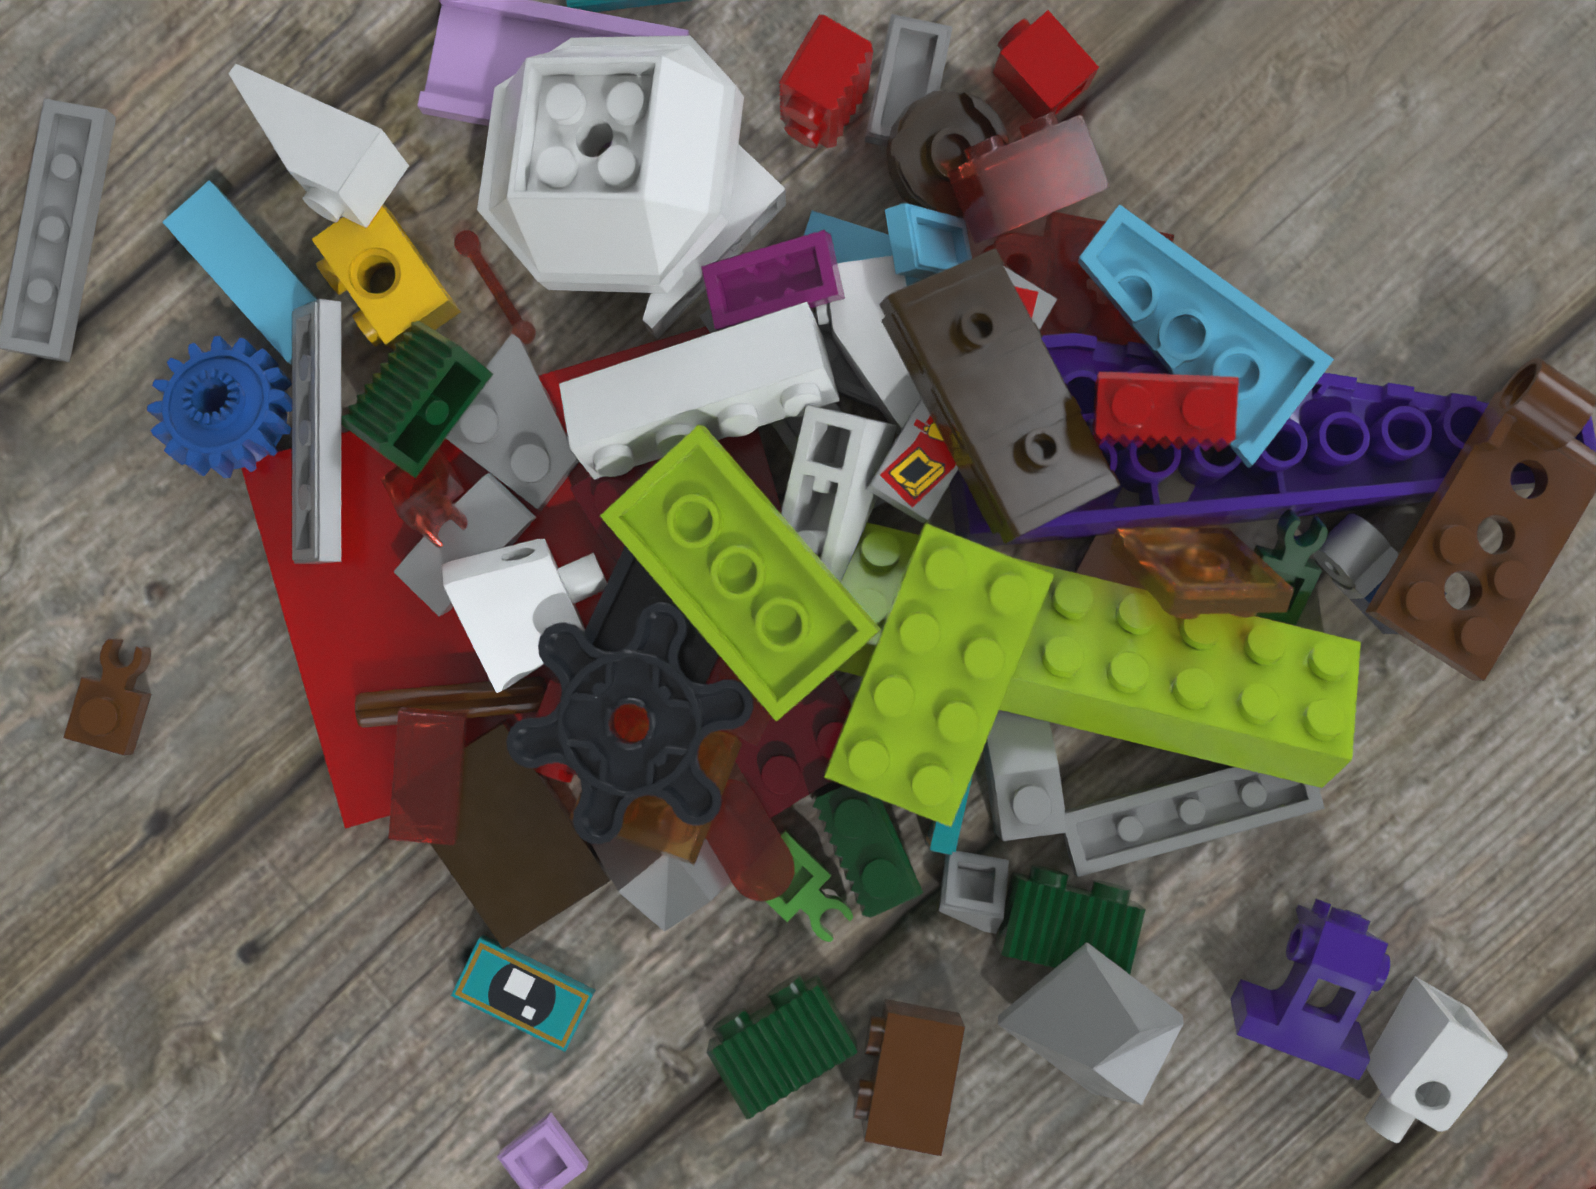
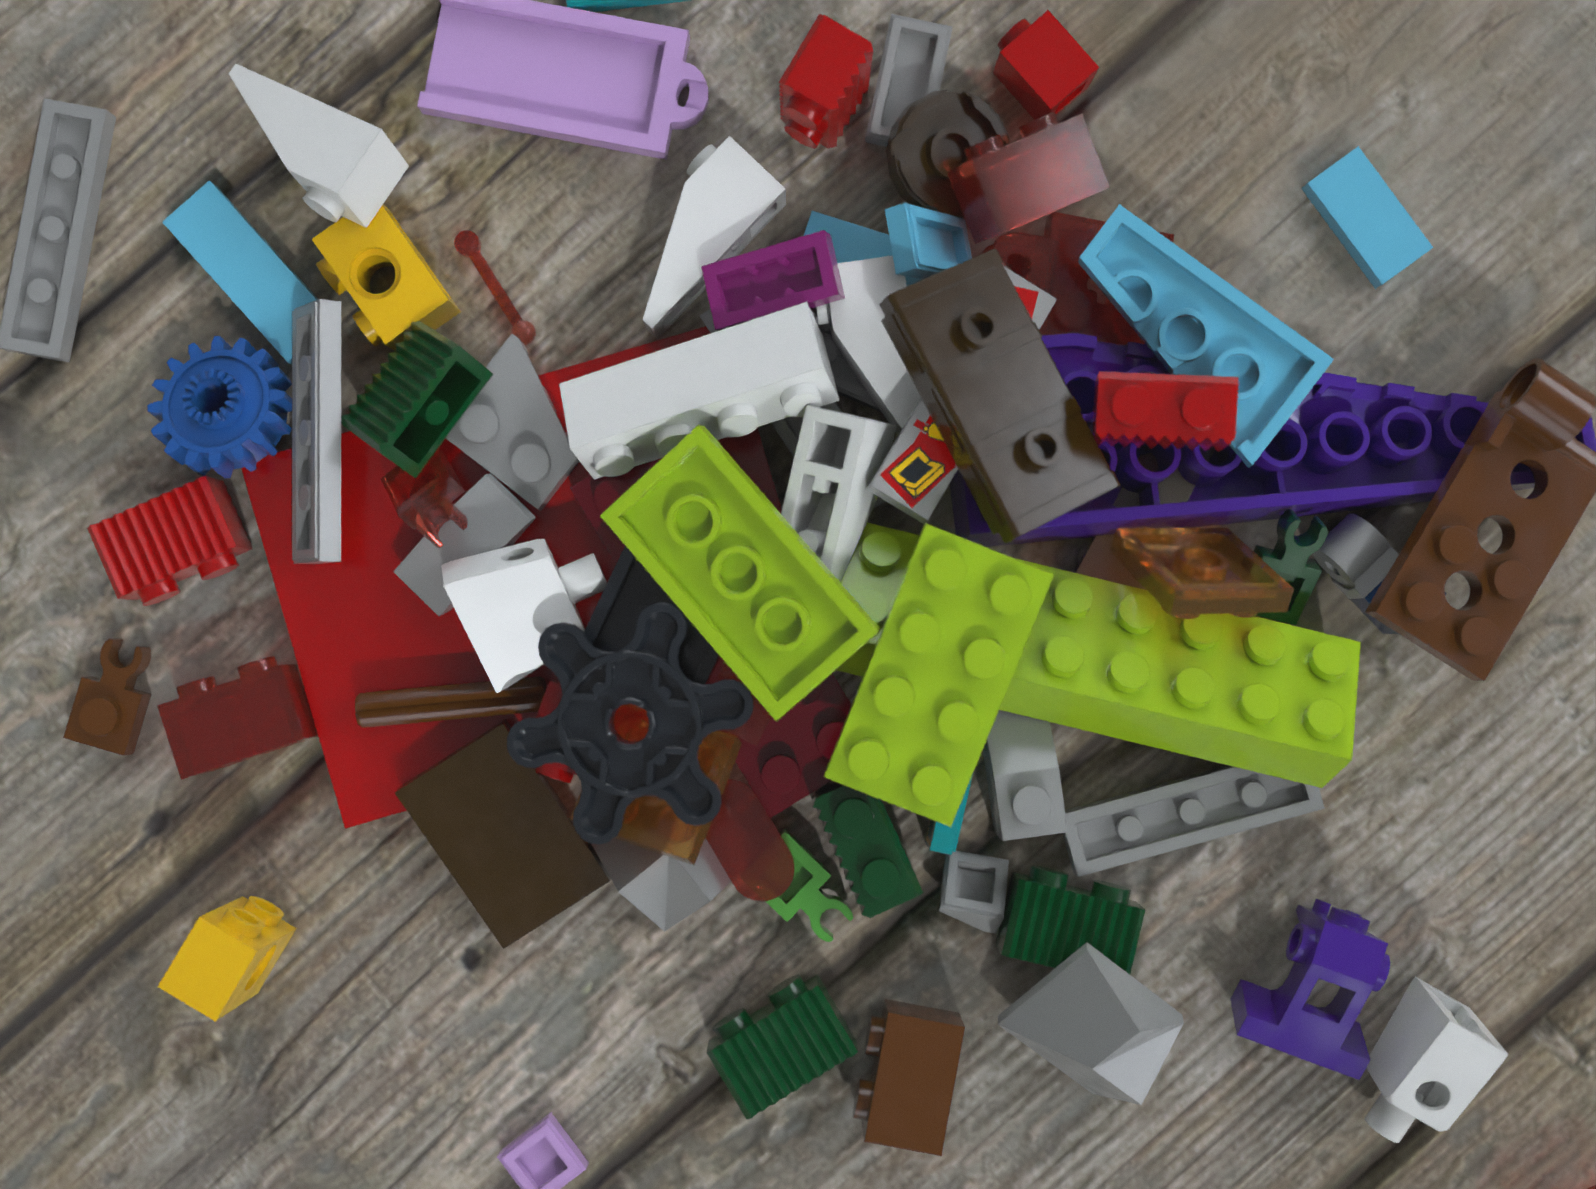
(171, 540): none -> red brick
(228, 956): none -> yellow brick
(239, 719): none -> clear red brick
(427, 776): clear red tile -> none
(523, 992): tile -> none
(644, 202): white piece -> none
(1367, 217): none -> medium azure tile

